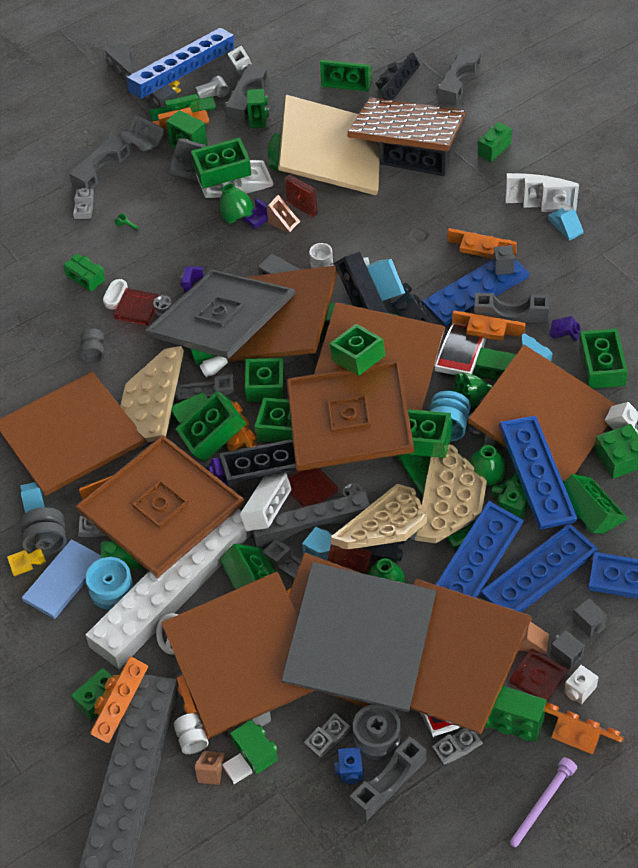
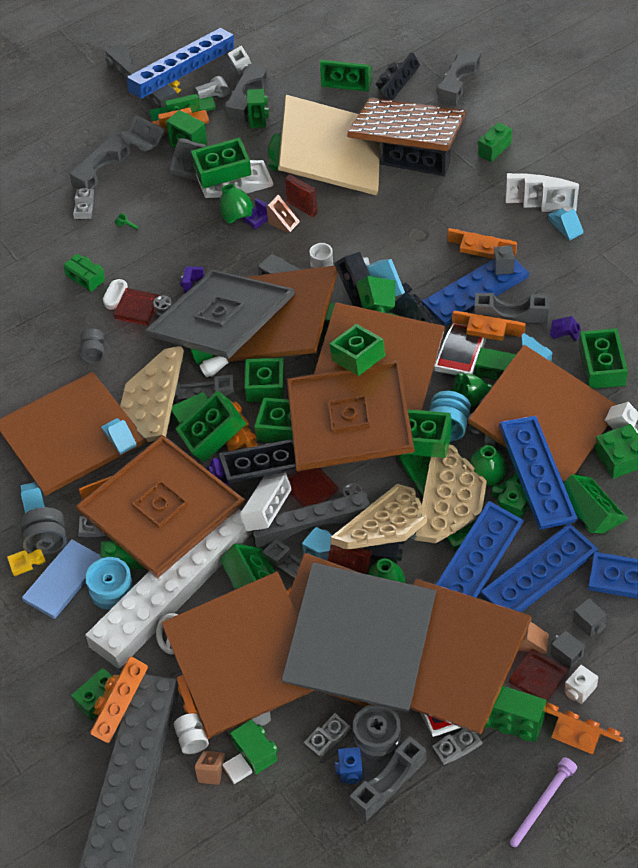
(119, 435): none -> medium azure slope
(377, 293): none -> green torso

